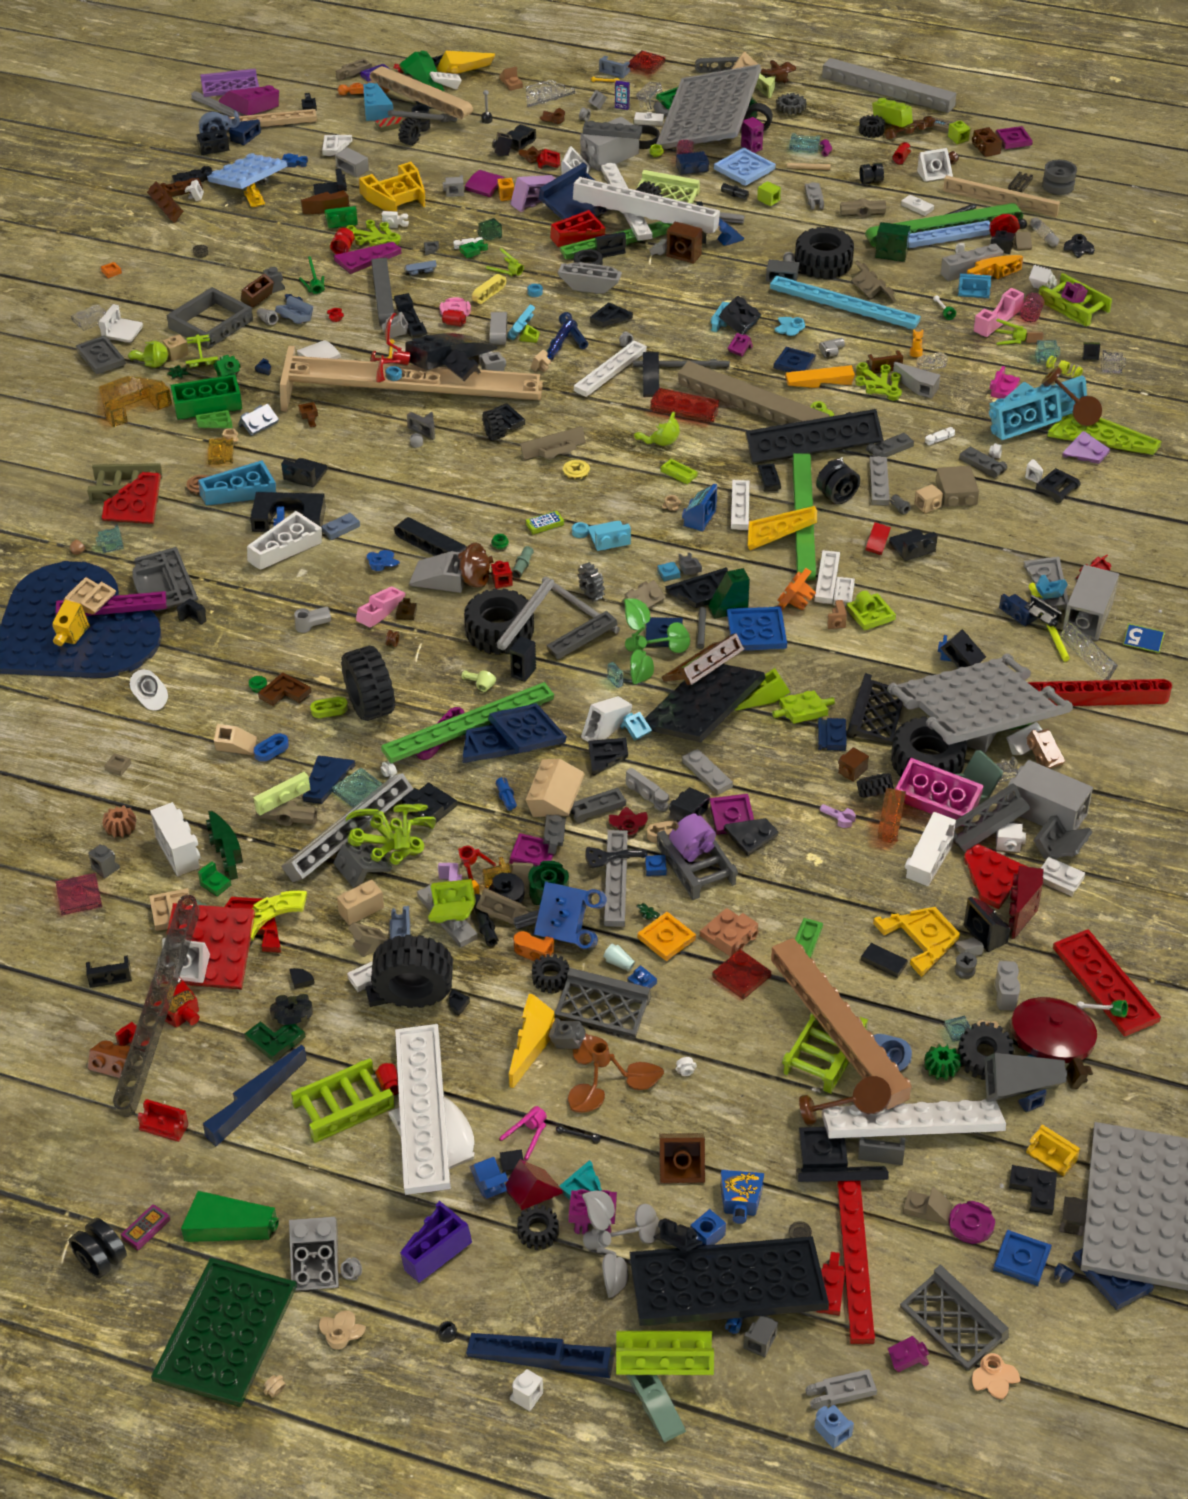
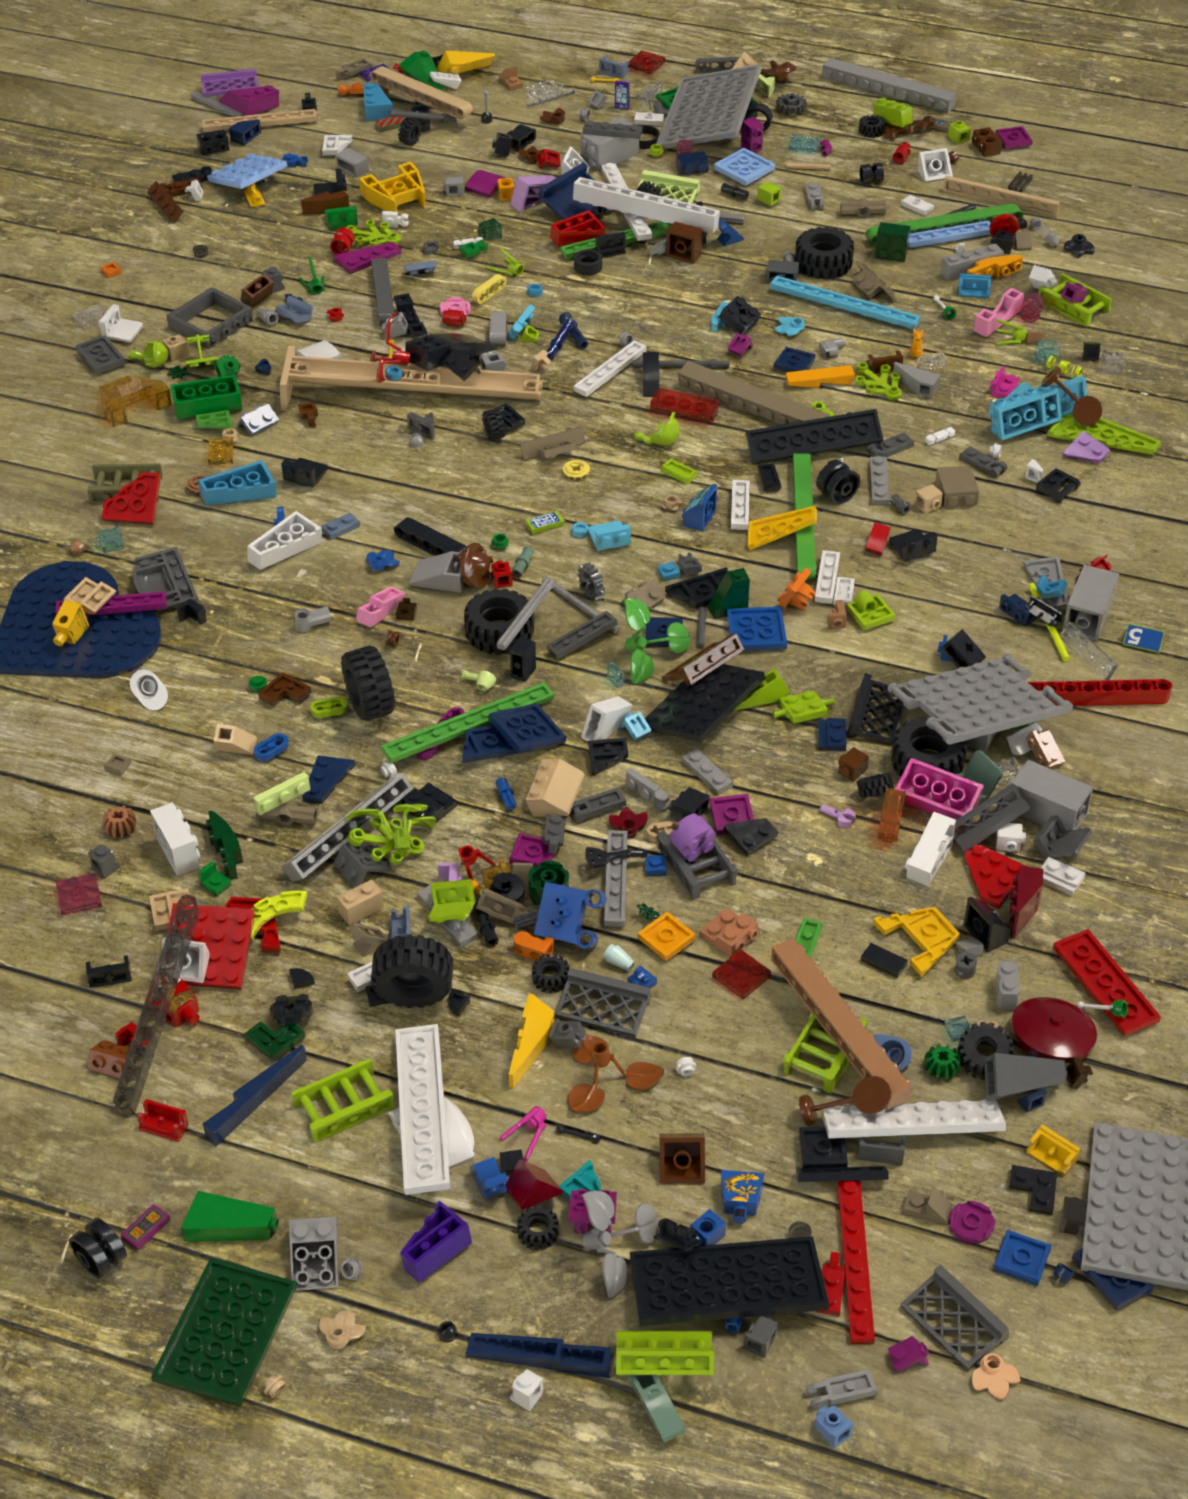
(218, 120): sand blue piece -> none
(266, 503): black arch -> none
(356, 787): clear light blue tile -> none
(388, 1077): red brick -> none
(589, 277): light grey wedge -> none
(610, 315): black wing -> none
(1059, 177): dark grey wheel -> none

